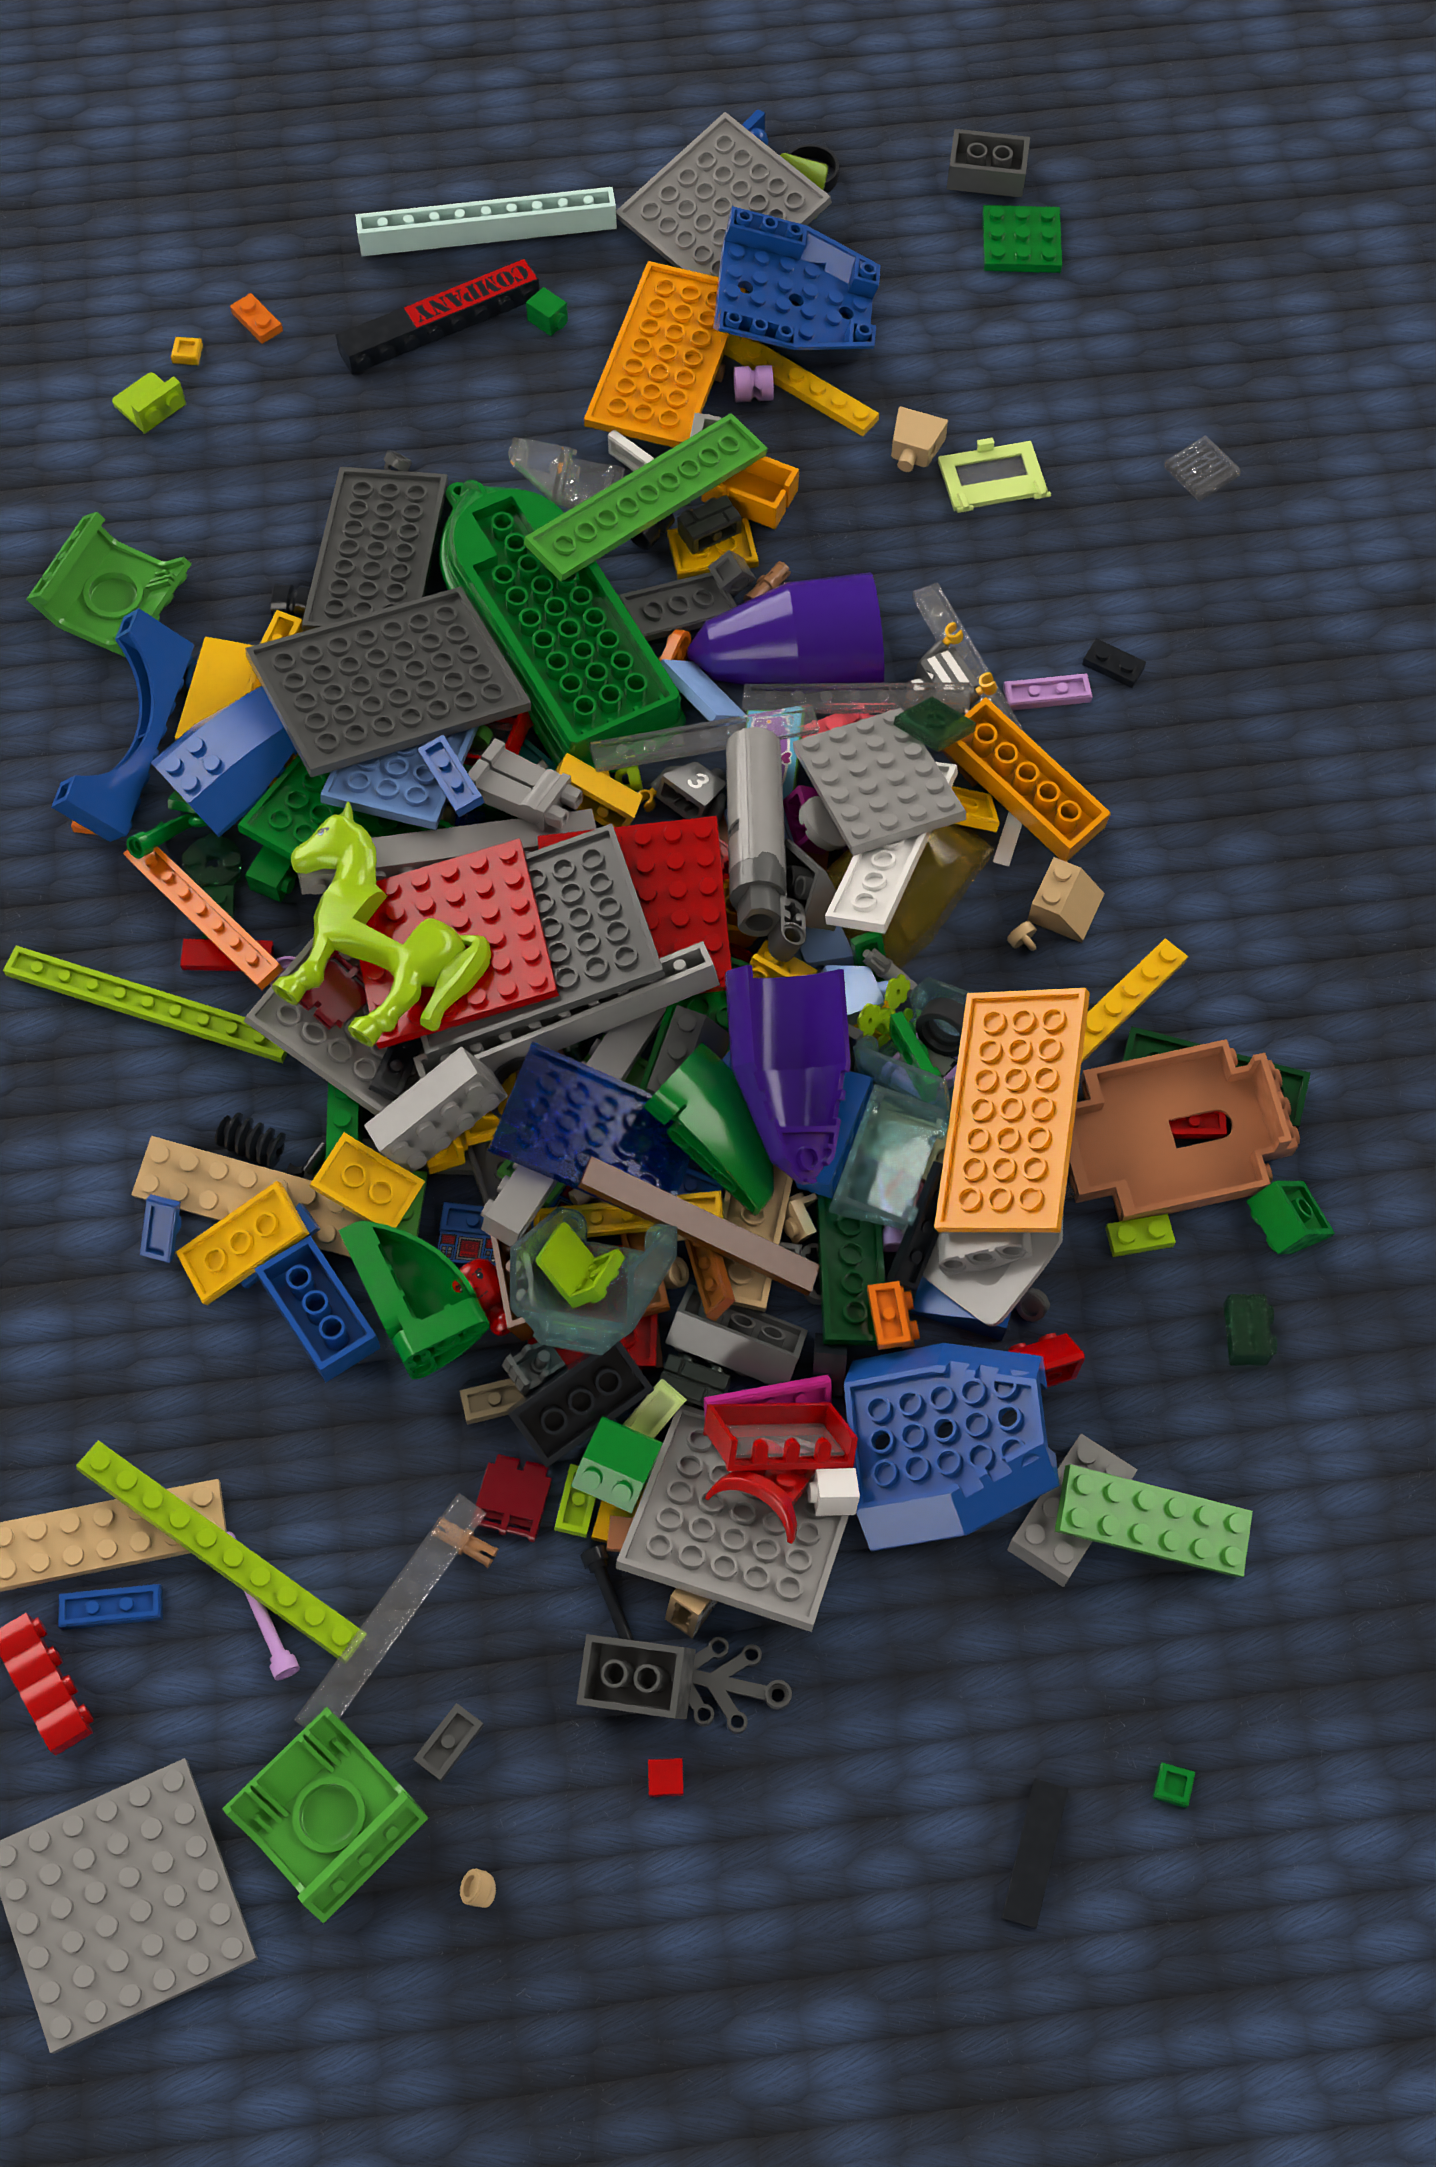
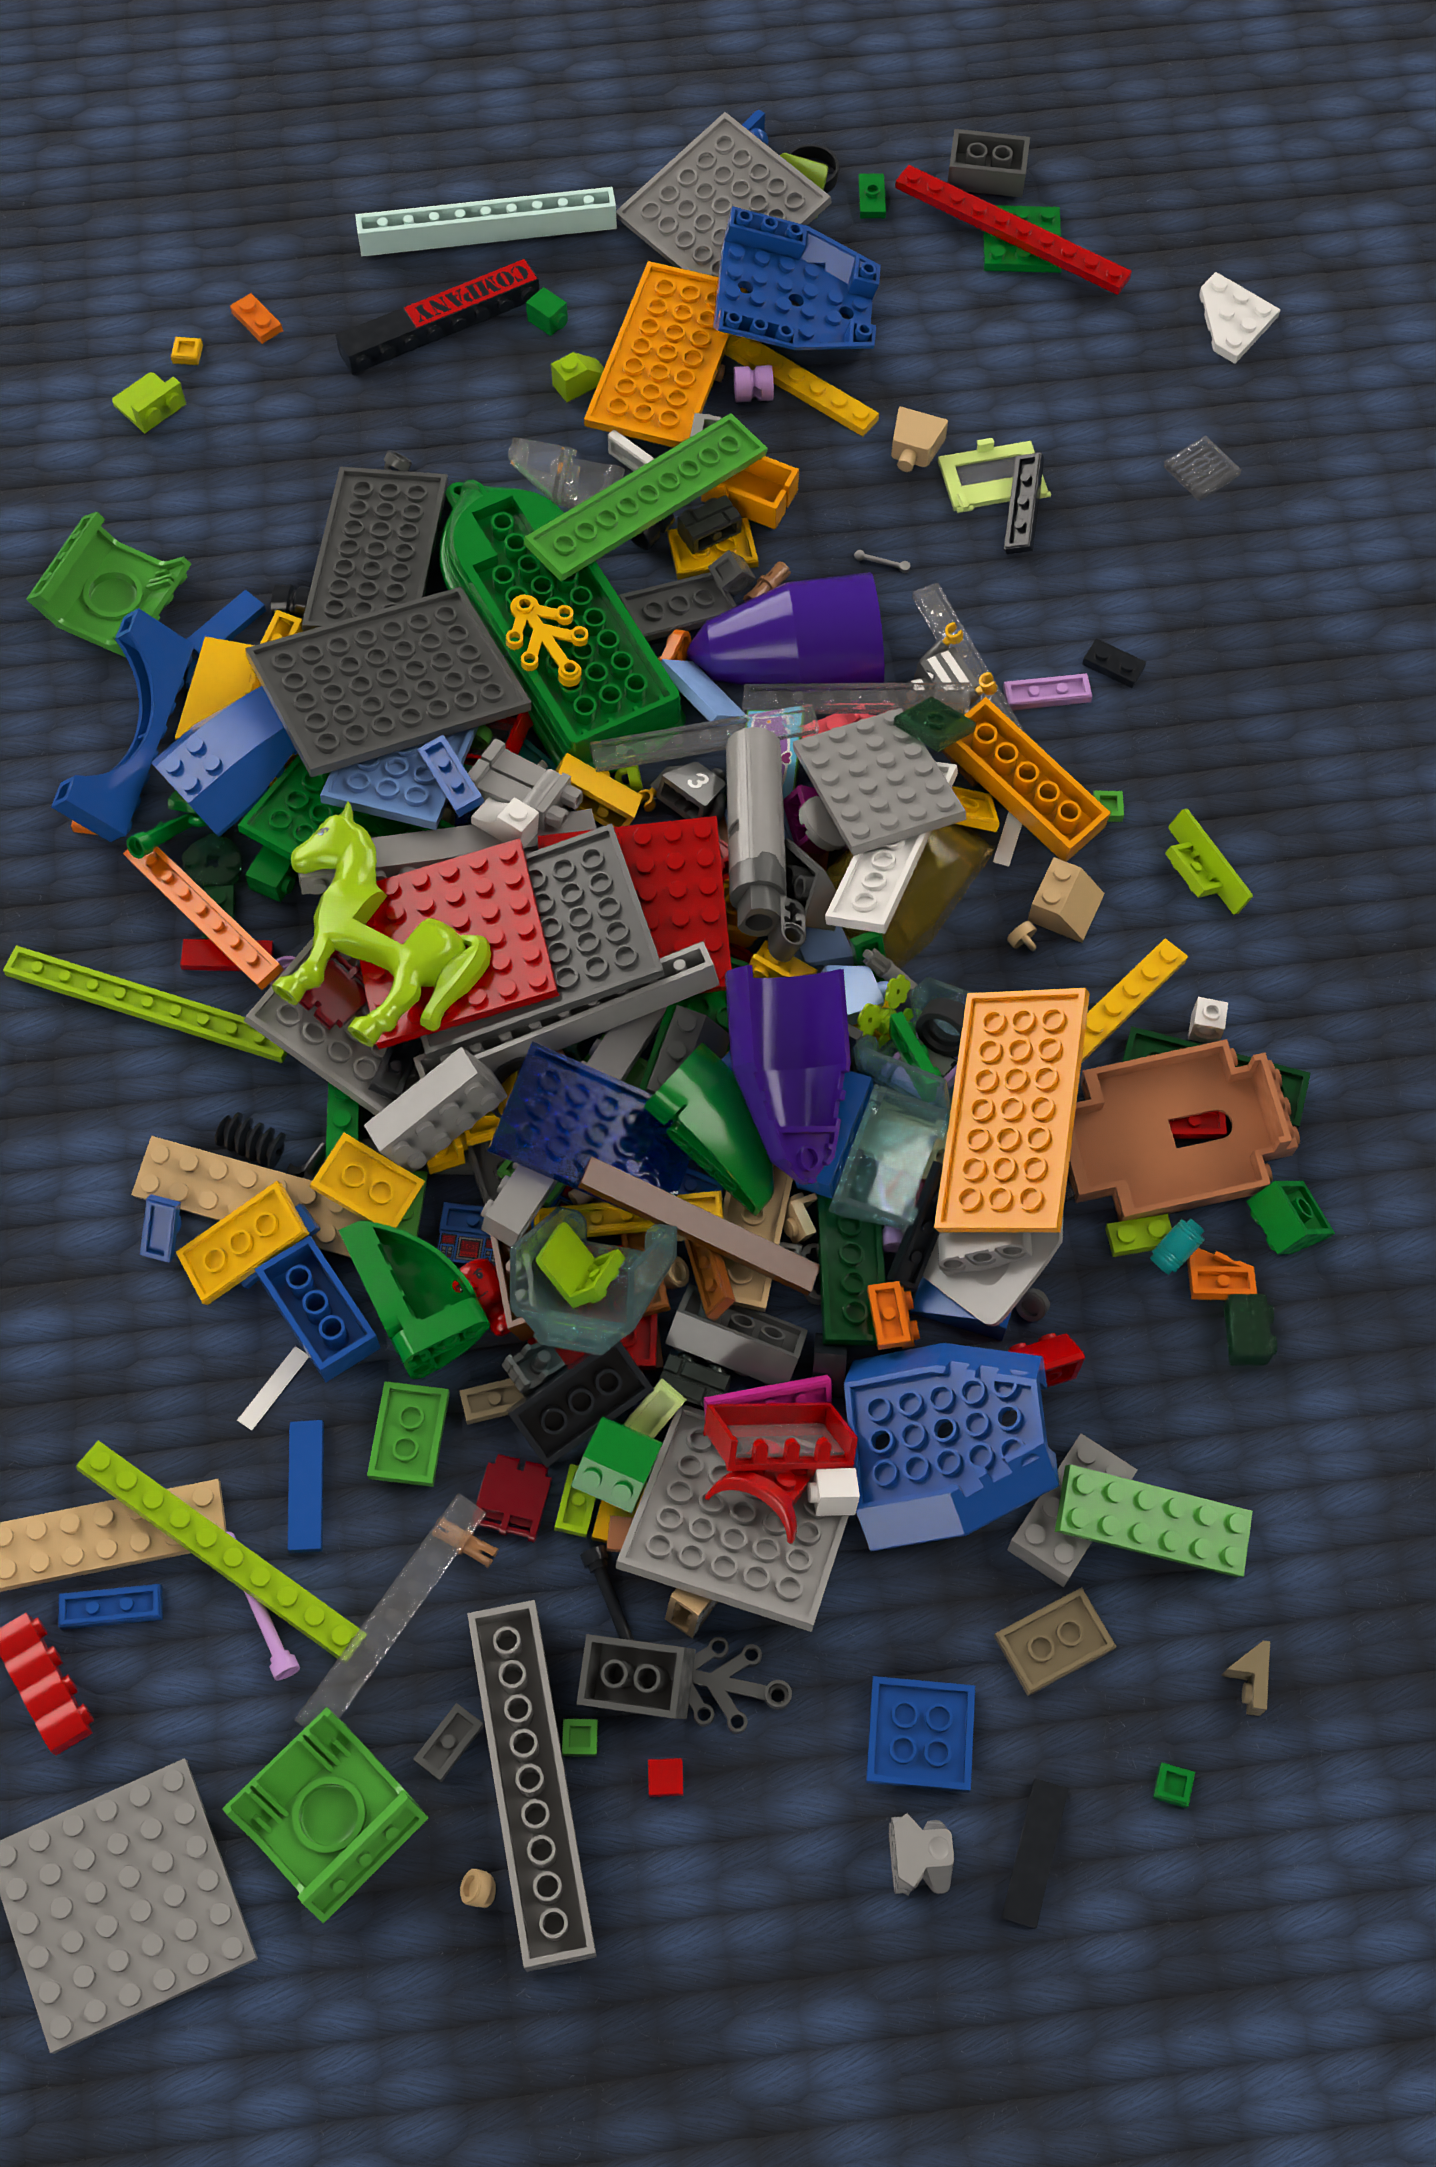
(229, 620): none -> blue tile
(273, 1388): none -> white sticker
(305, 1486): none -> blue tile
(408, 1434): none -> bright green plate
(507, 820): none -> white arch
(531, 1787): none -> light grey brick
(546, 635): none -> yellow plant
(575, 375): none -> lime slope
(580, 1737): none -> bright green tile
(872, 196): none -> green plate
(904, 566): none -> light grey hinge
(920, 1855): none -> light grey piece
(921, 1734): none -> blue plate
(1013, 229): none -> red plate
(1024, 503): none -> tile
(1054, 1641): none -> dark tan tile
(1113, 802): none -> bright green tile
(1178, 1245): none -> teal head
(1204, 865): none -> lime bracket
(1208, 1020): none -> white brick
(1218, 1276): none -> orange wing
(1234, 316): none -> white plate
(1255, 1669): none -> dark tan slope

